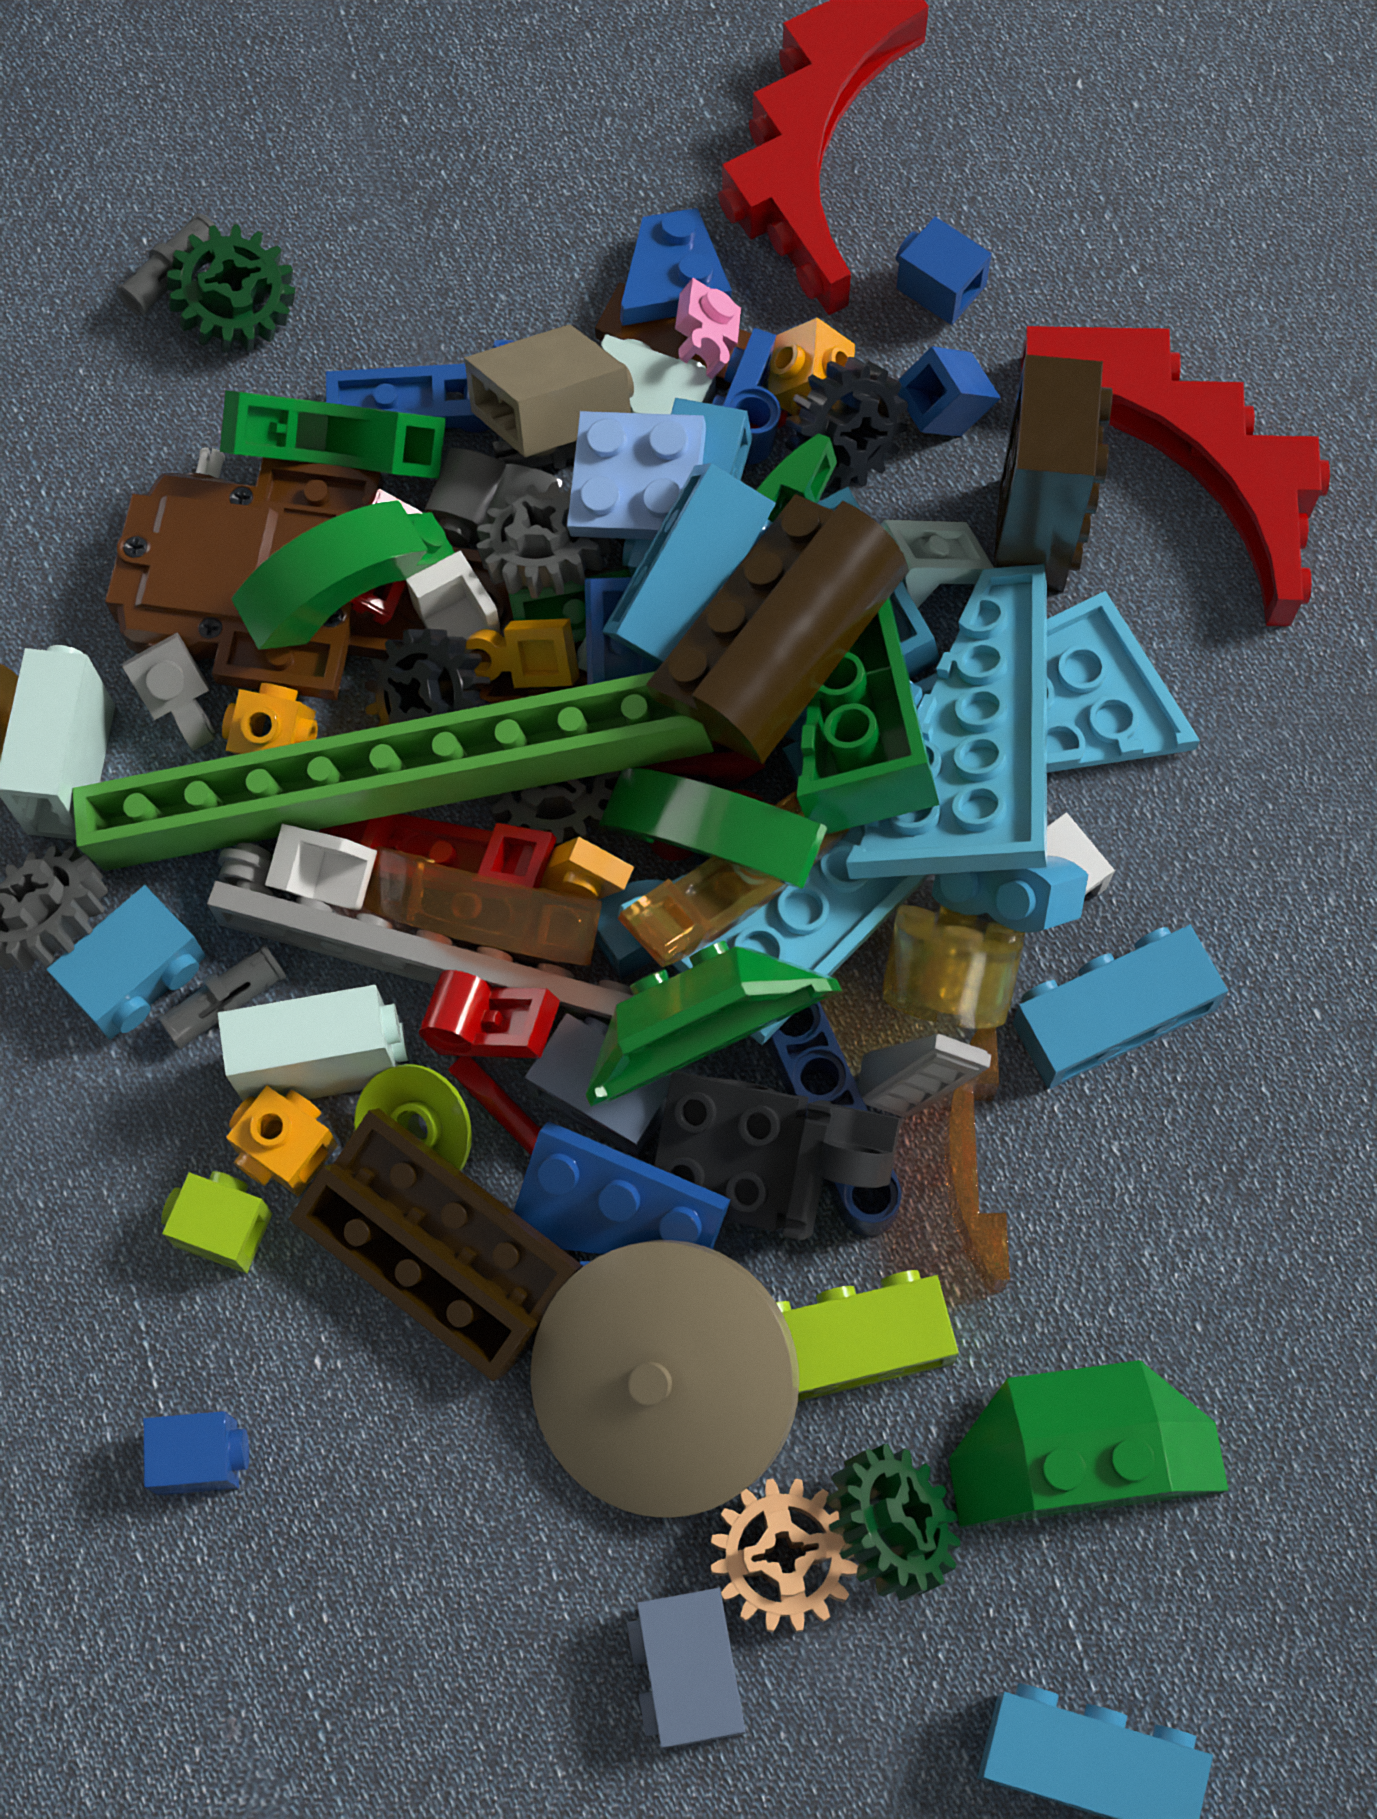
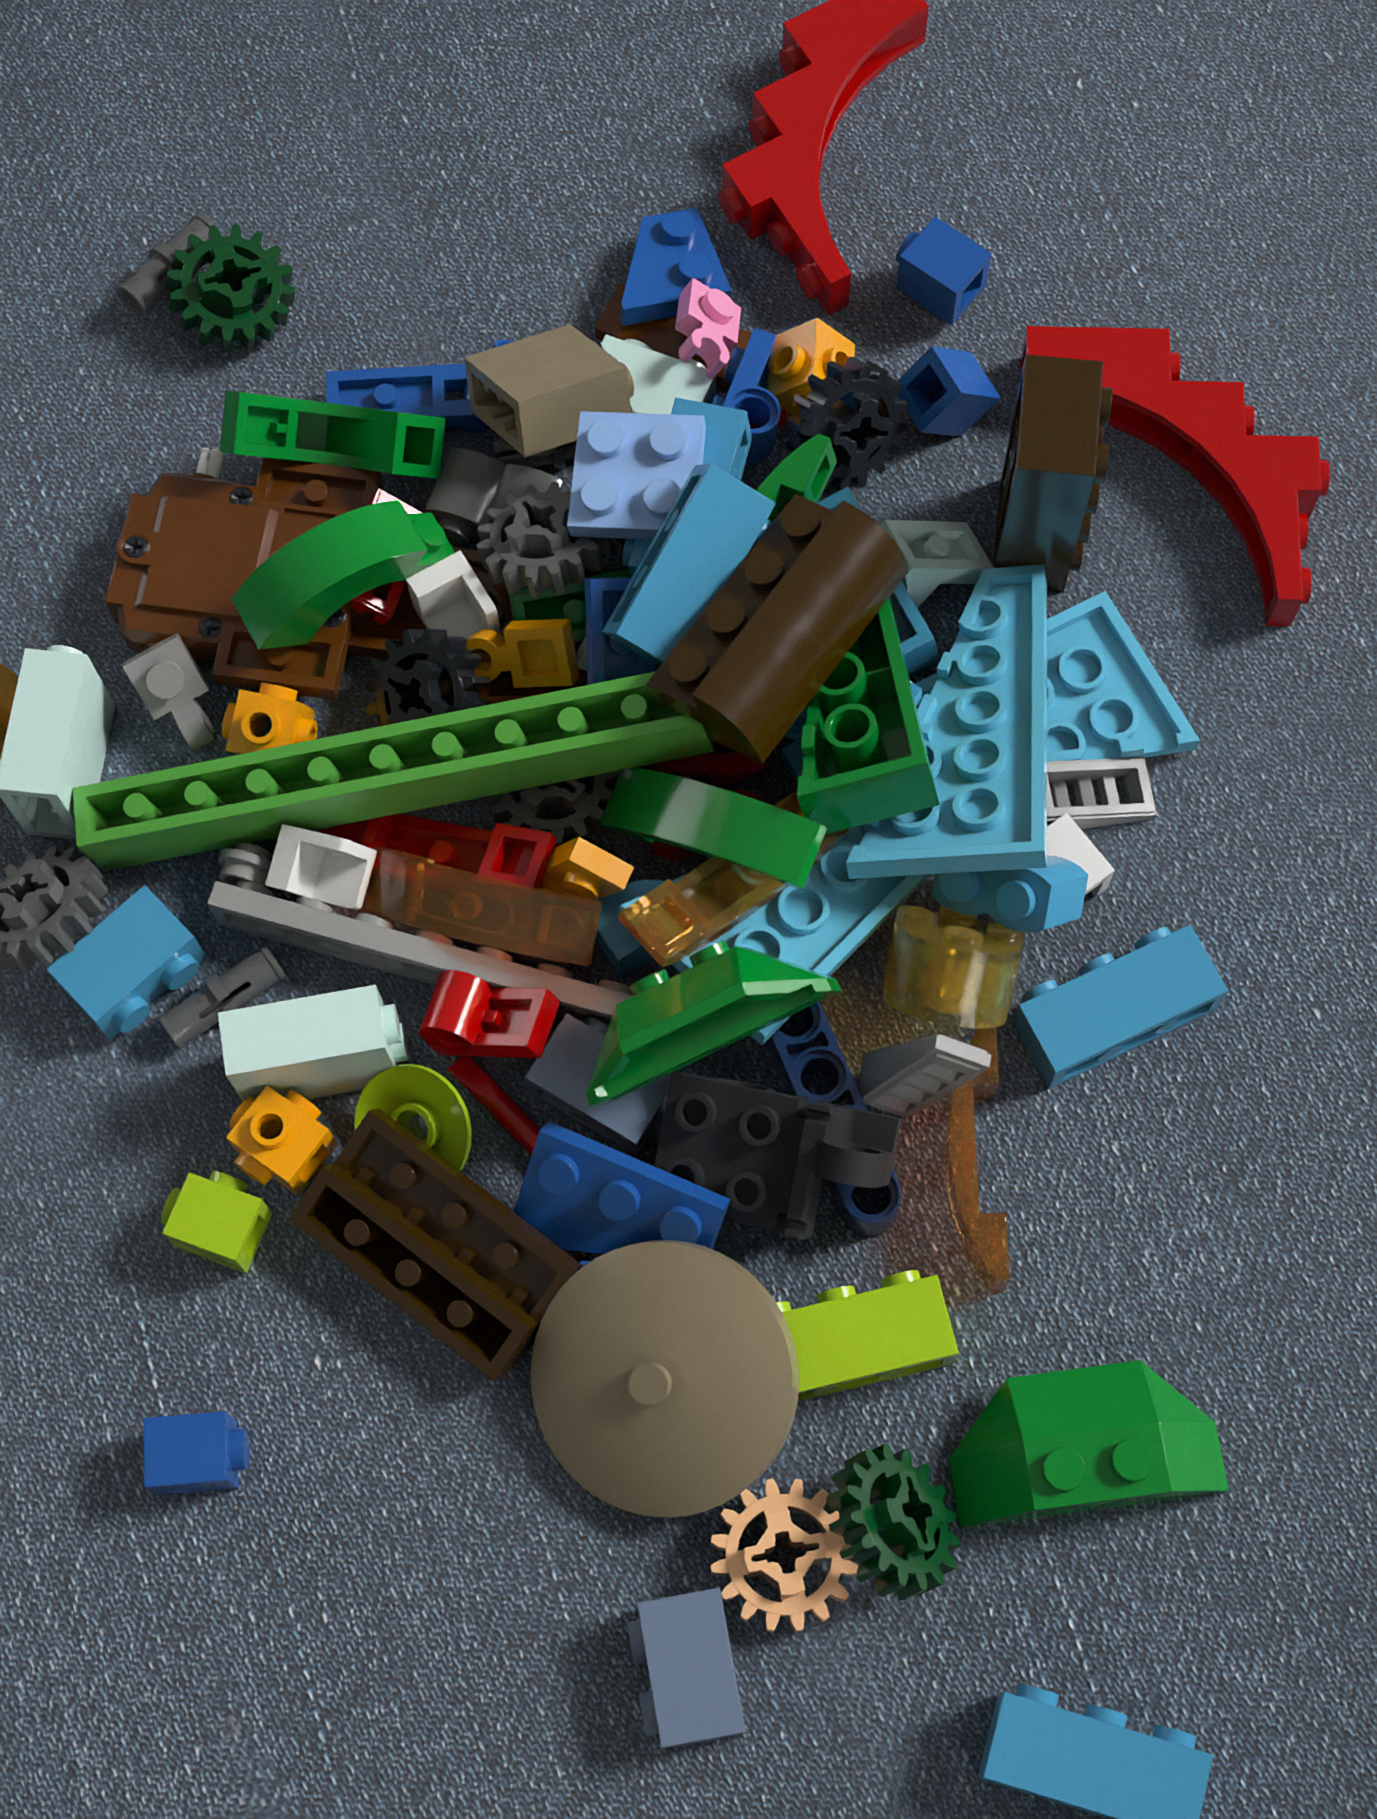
(1086, 812): none -> light grey slope

